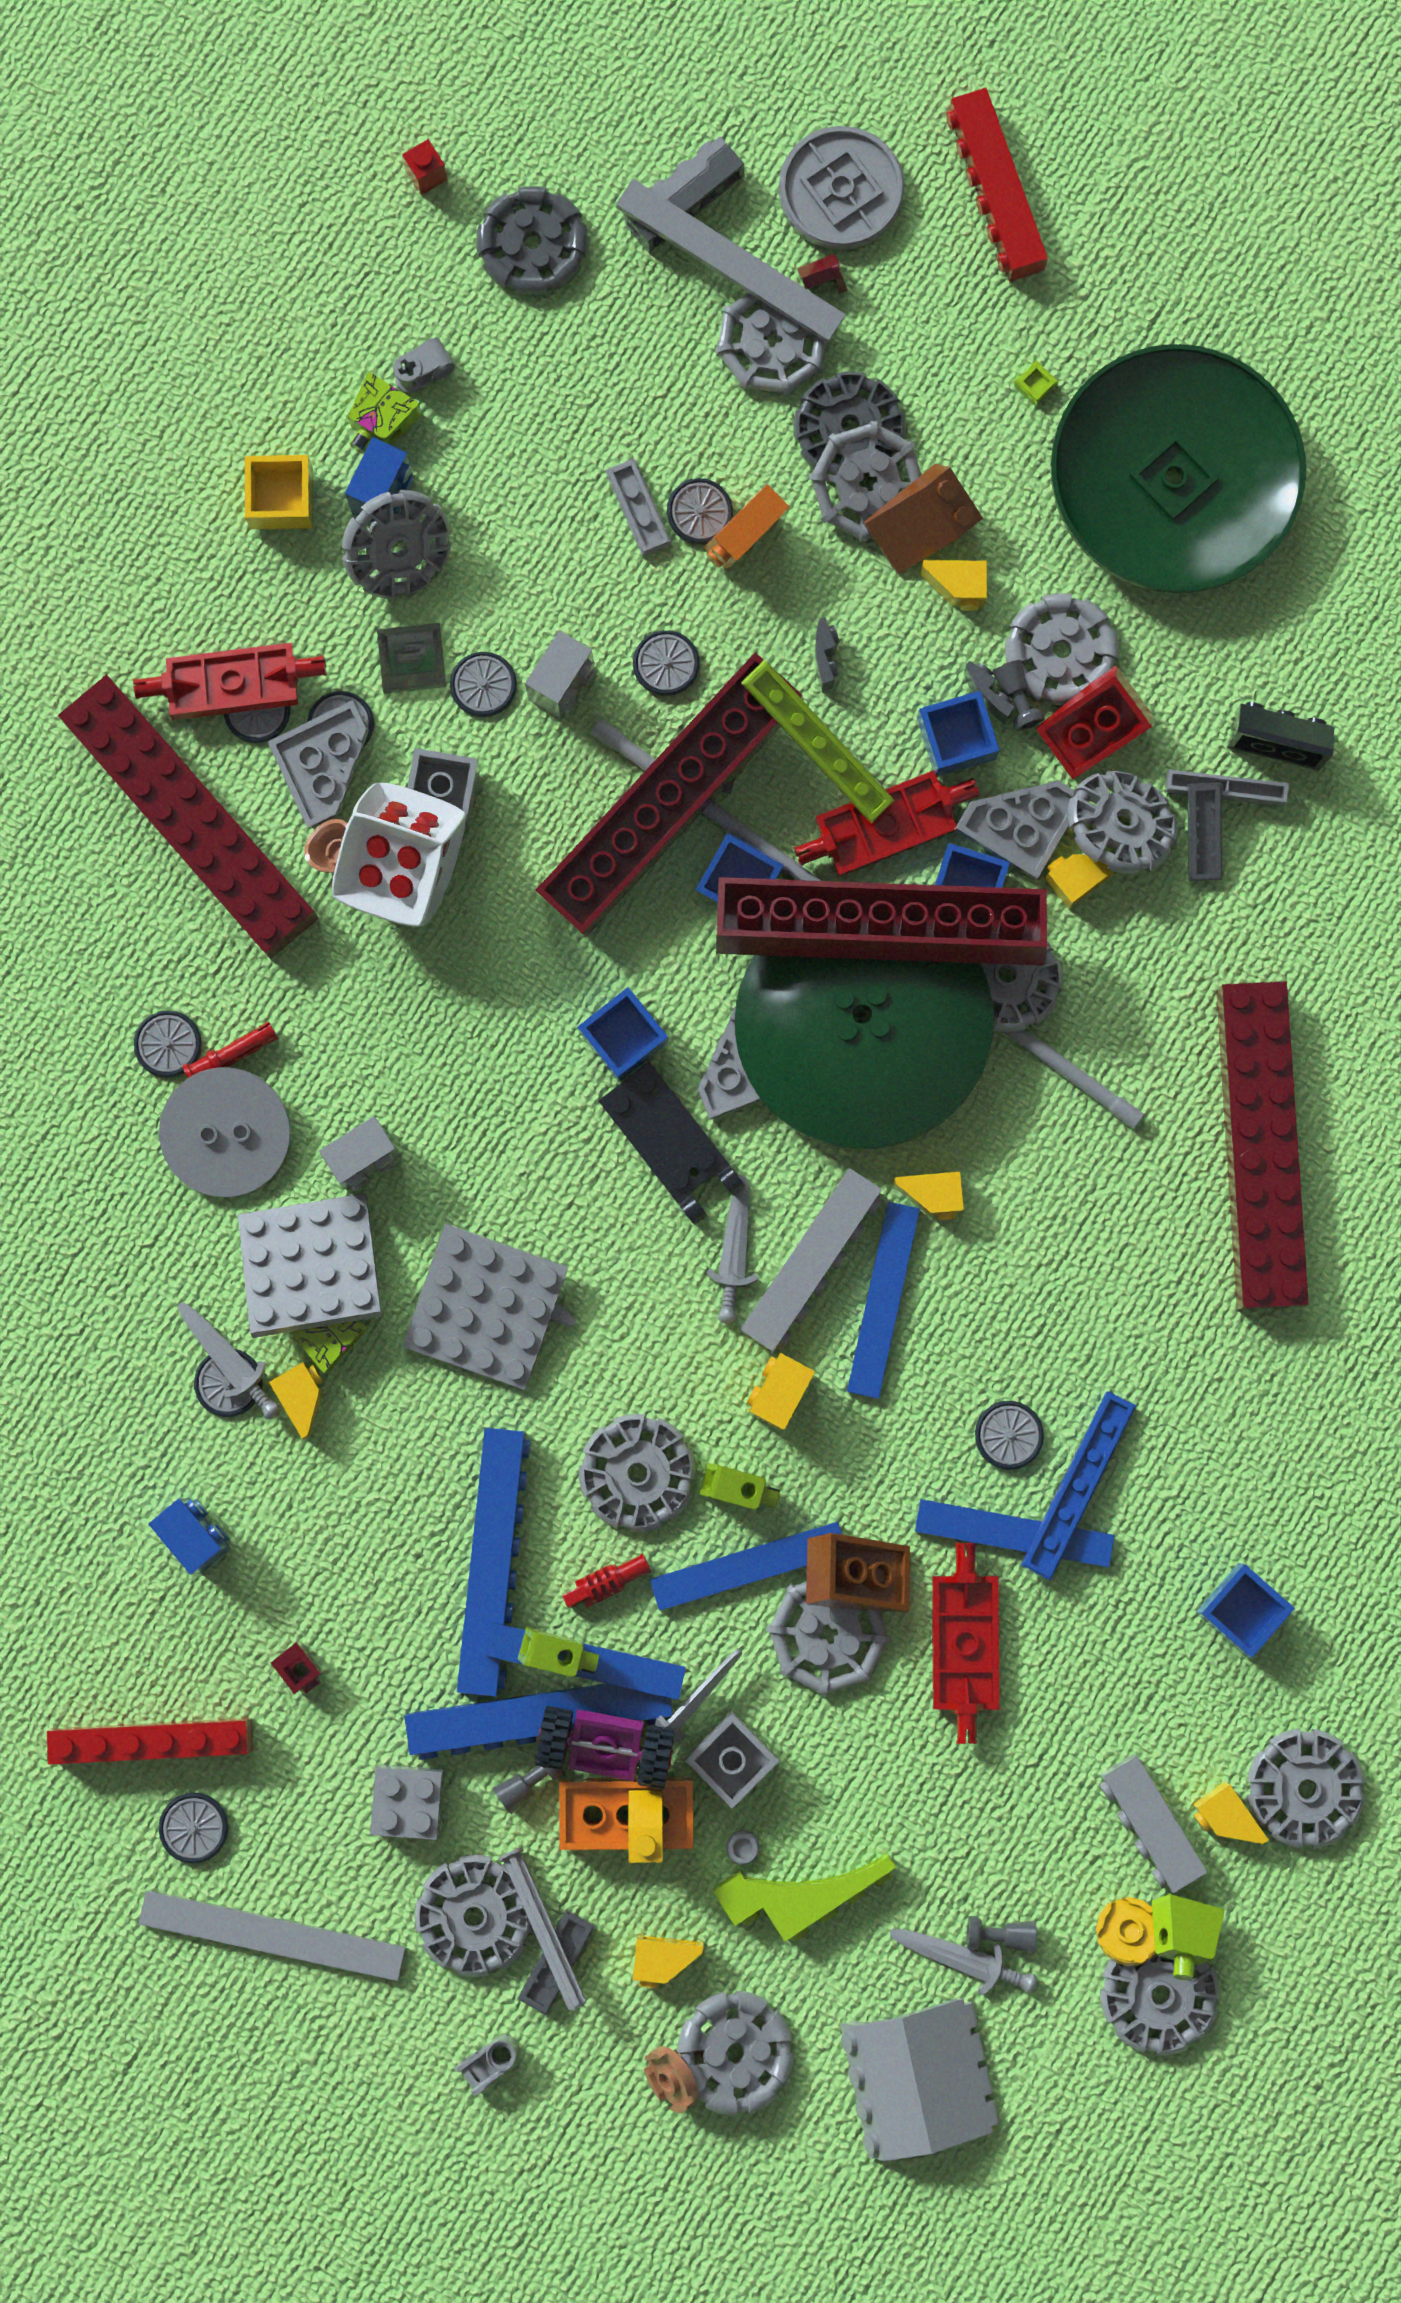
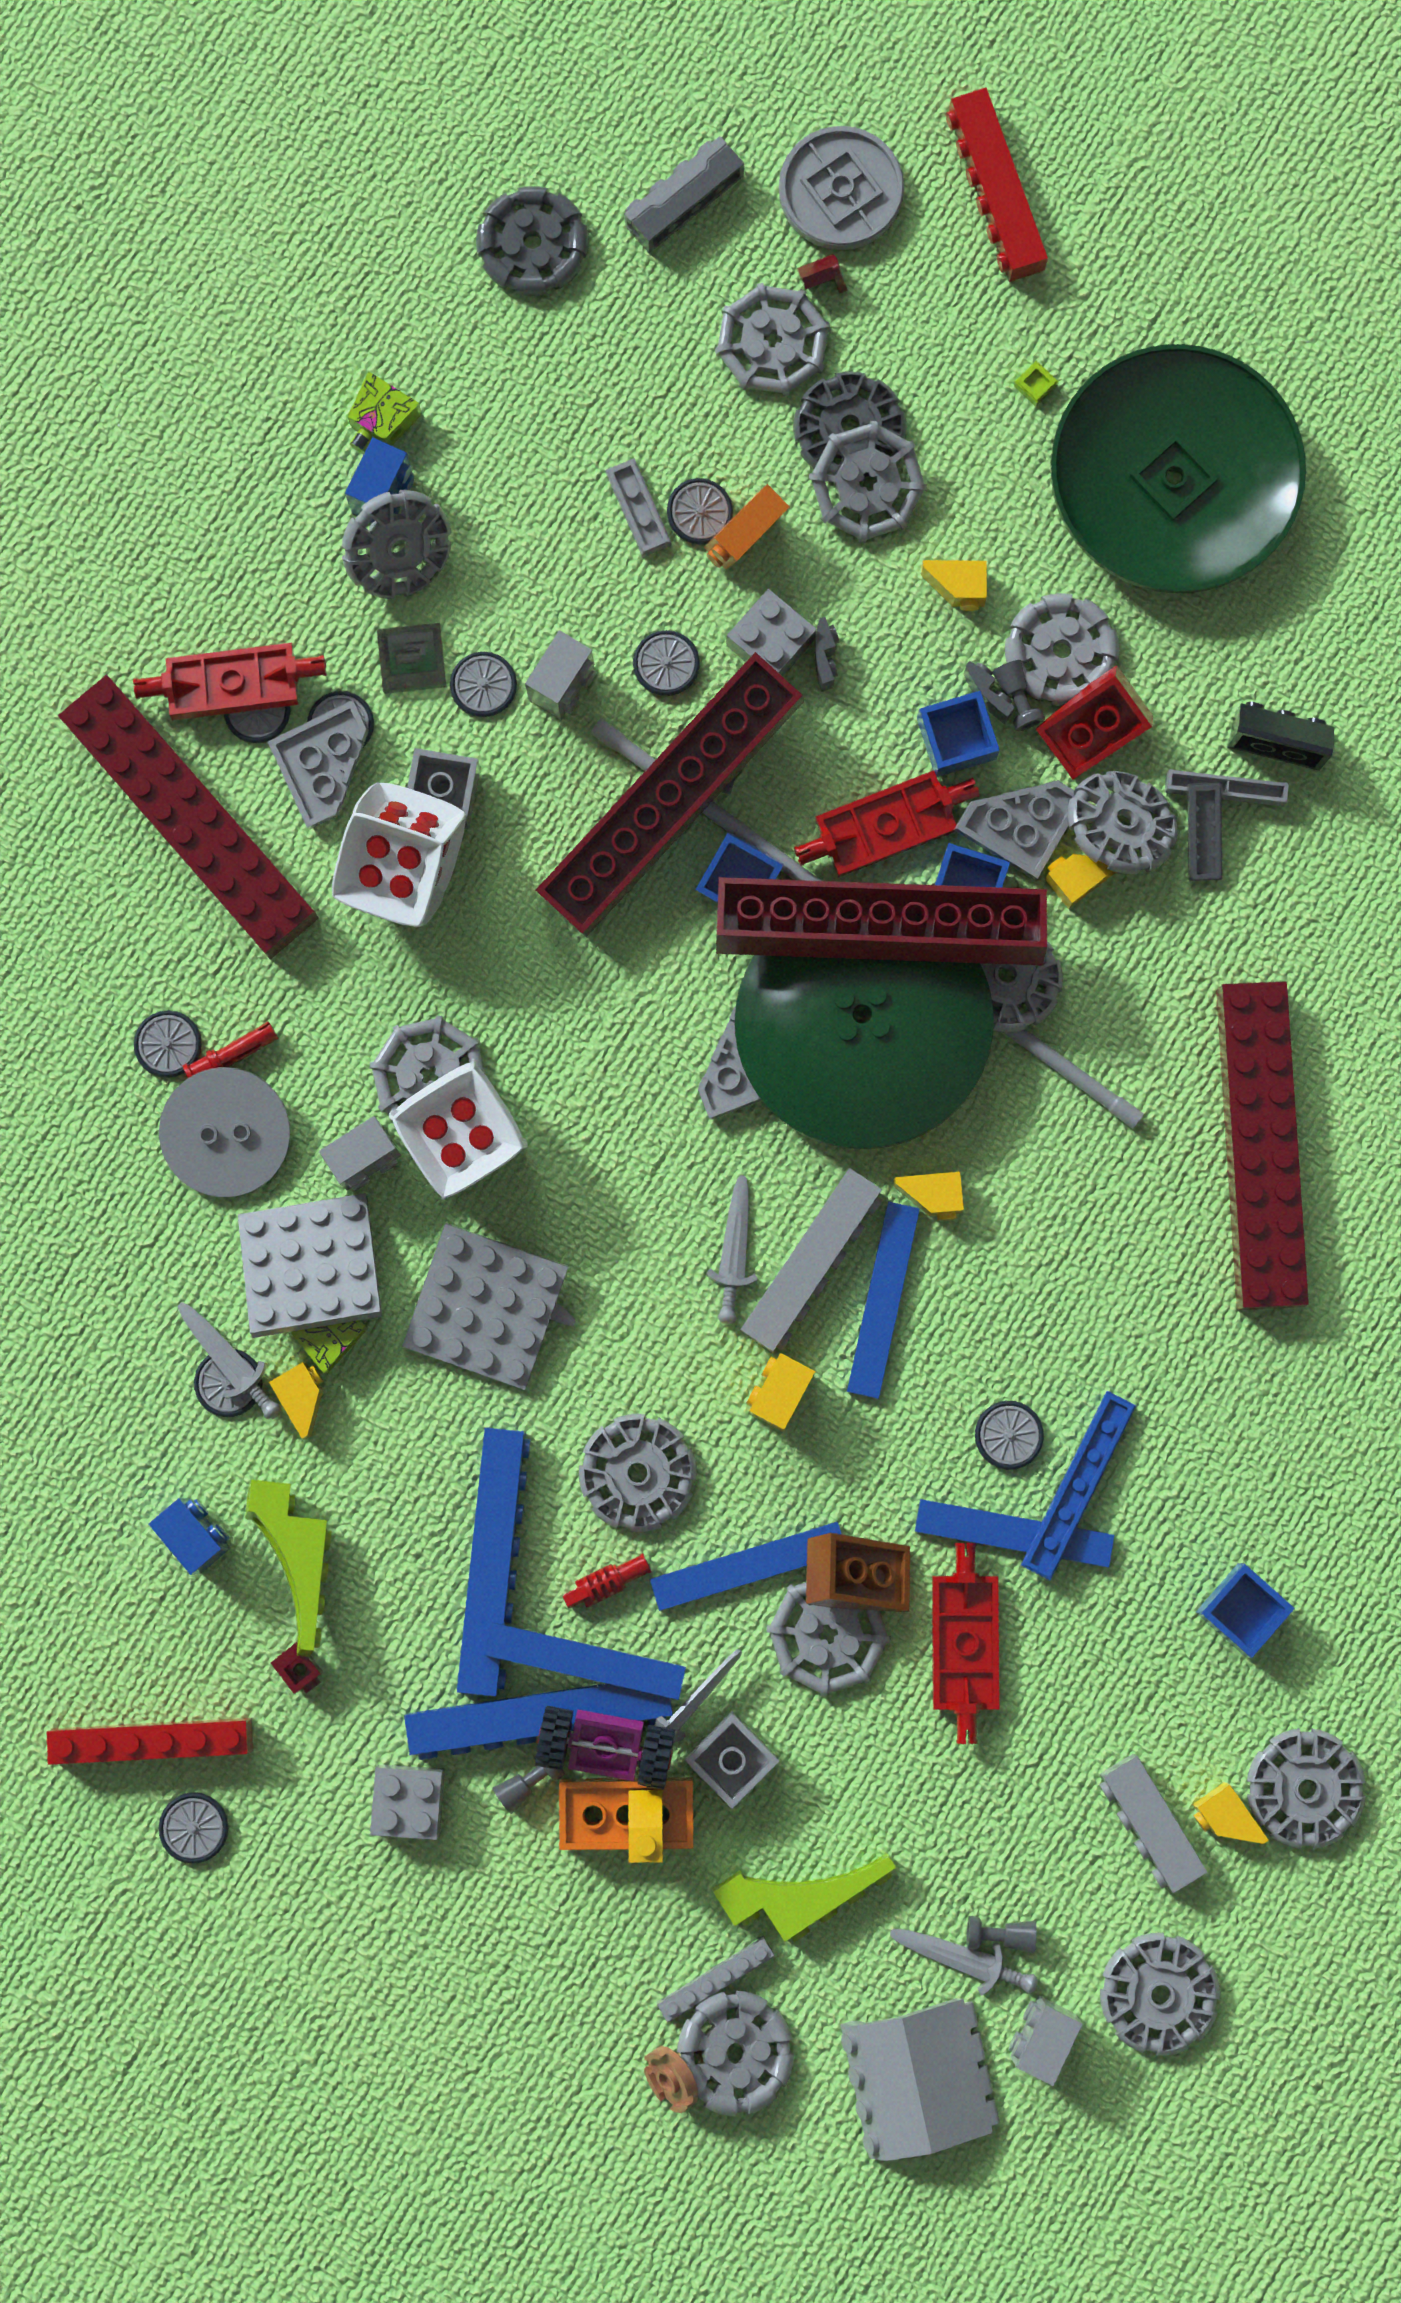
(272, 1935): light grey tile -> none
(279, 492): yellow piece -> none
(300, 1549): none -> lime arch
(324, 845): nougat helmet -> none
(419, 1058): none -> light grey plate
(424, 167): red brick -> none
(425, 364): light grey piece -> none
(453, 1920): light grey plate -> none
(458, 1130): none -> white piece
(483, 2066): light grey piece -> none
(541, 1986): dark grey plate -> none
(542, 1648): lime torso -> none
(543, 1929): light grey axle -> none
(623, 1034): blue piece -> none
(662, 1958): yellow slope -> none
(668, 1138): black hinge -> none
(715, 1979): none -> light grey piece
(726, 1485): lime torso -> none
(730, 261): light grey tile -> none
(742, 1847): light grey tile -> none
(772, 632): none -> light grey brick
(817, 741): lime tile -> none
(923, 518): dark orange slope -> none
(1044, 2039): none -> light grey brick
(1126, 1931): yellow tile -> none
(1185, 1932): lime torso -> none

